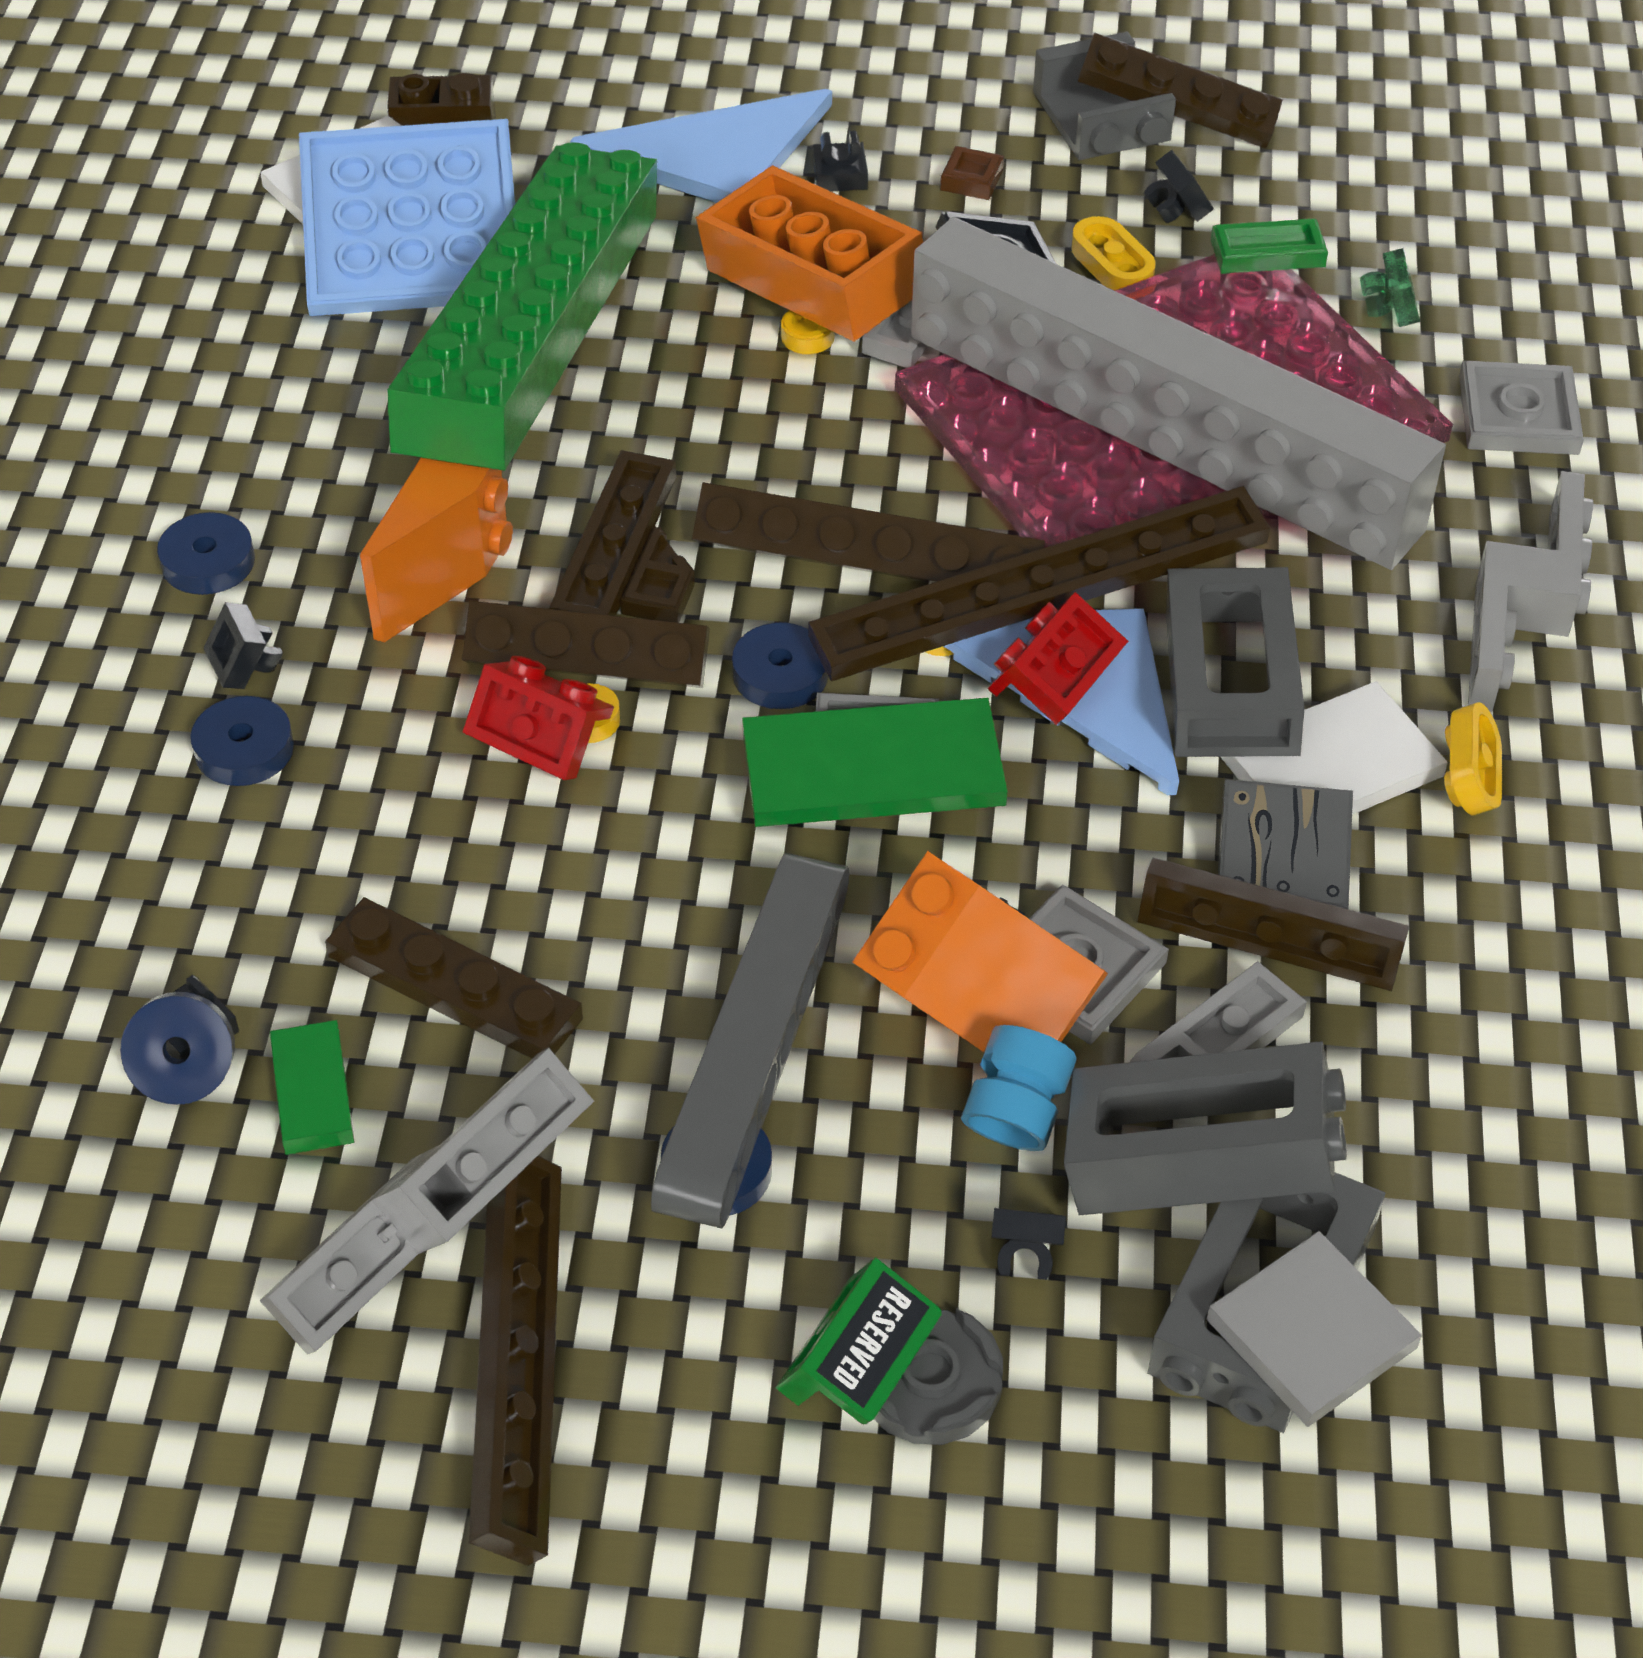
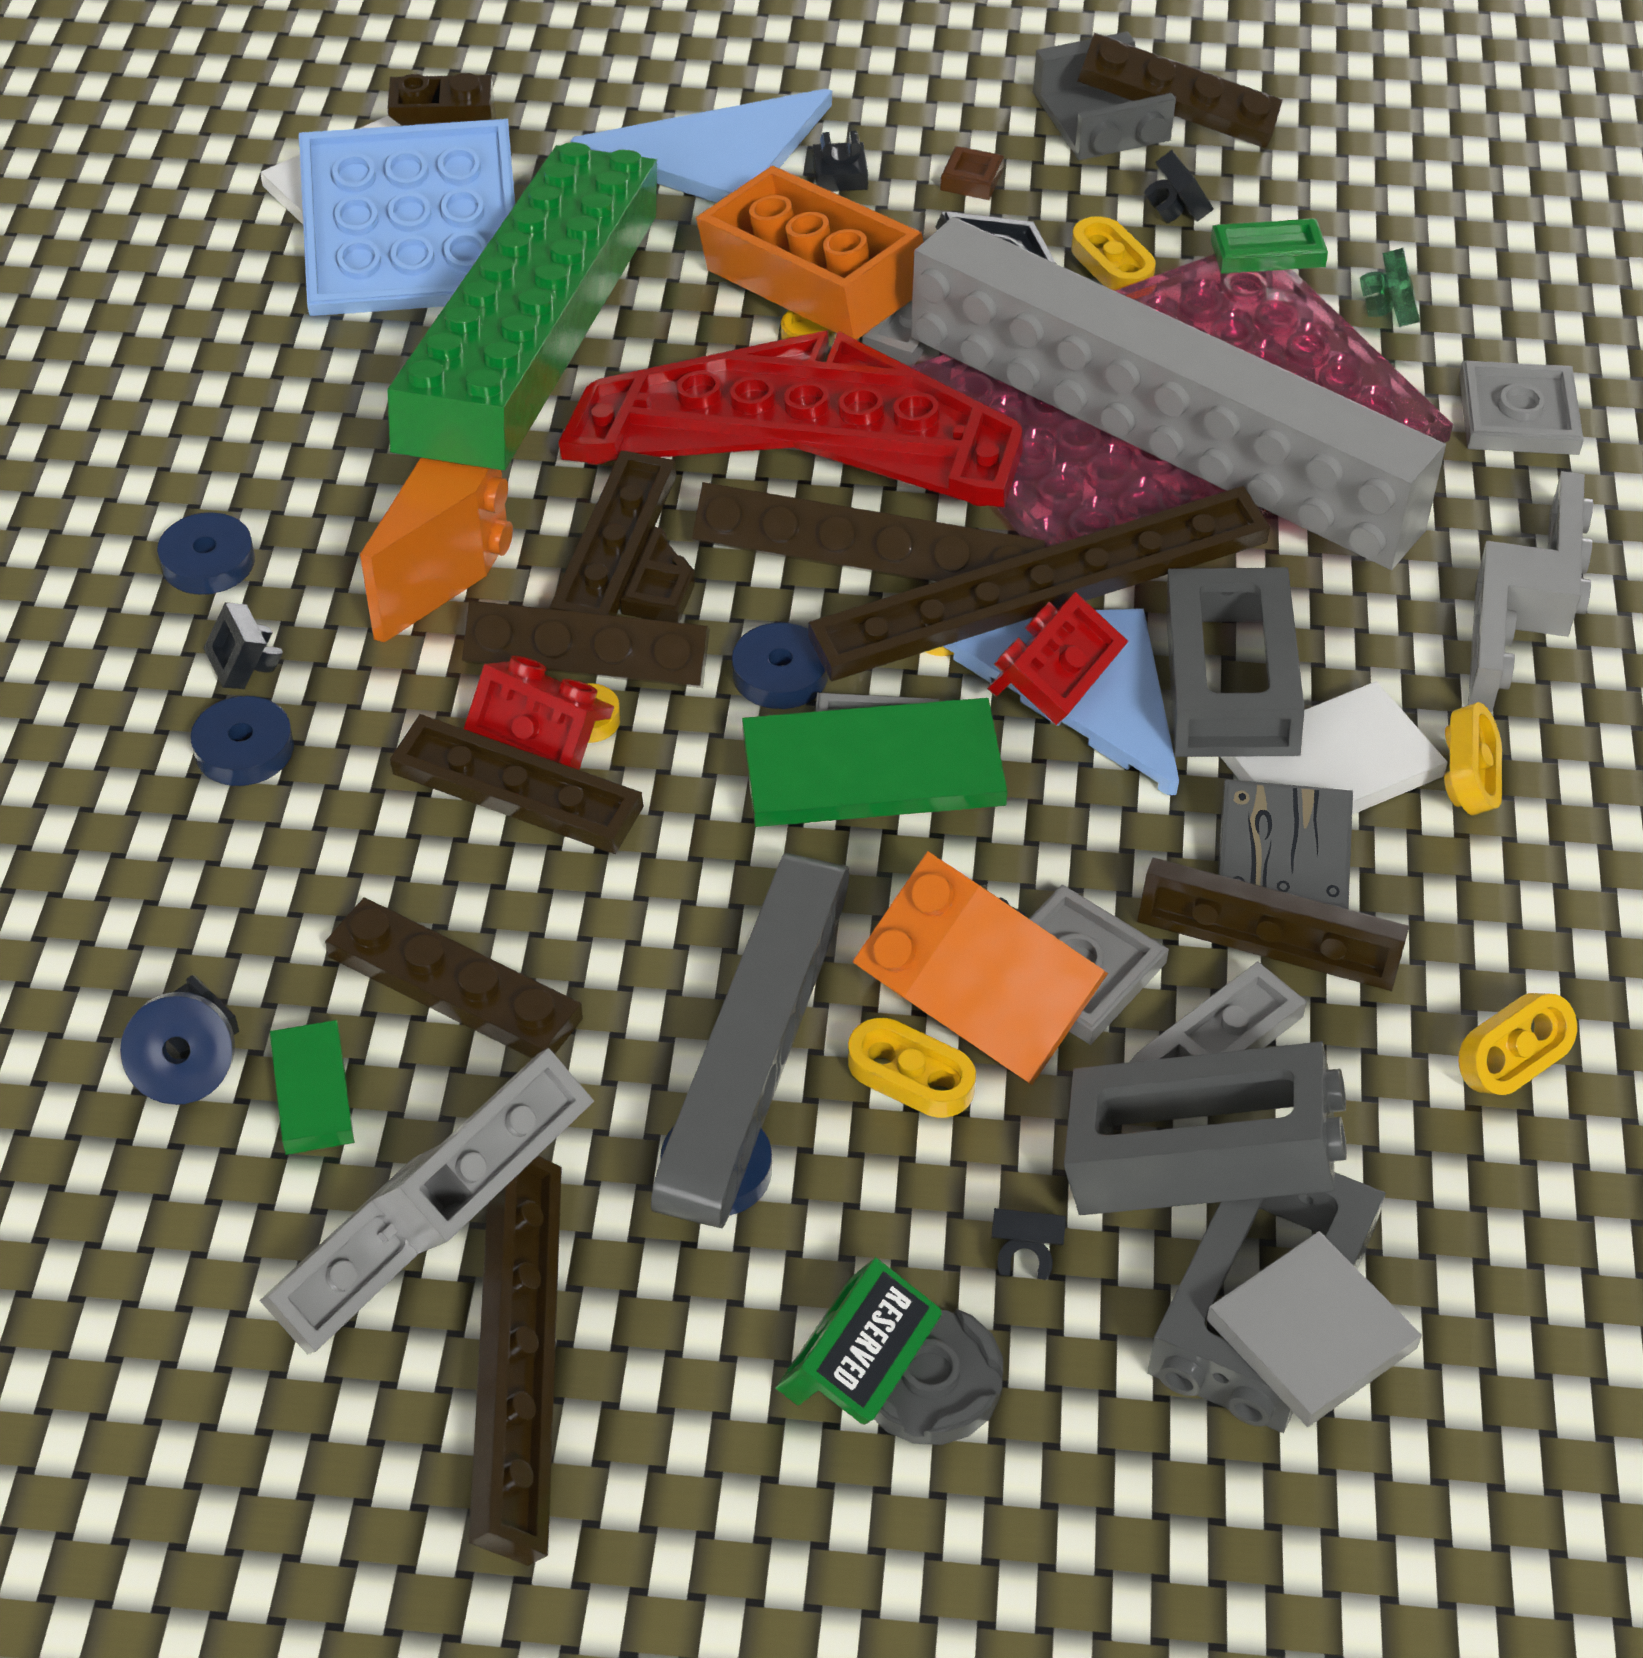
(517, 783): none -> dark brown plate
(785, 396): none -> red wing
(914, 1068): none -> yellow plate
(1021, 1079): dark azure wheel -> none
(1511, 1046): none -> yellow plate

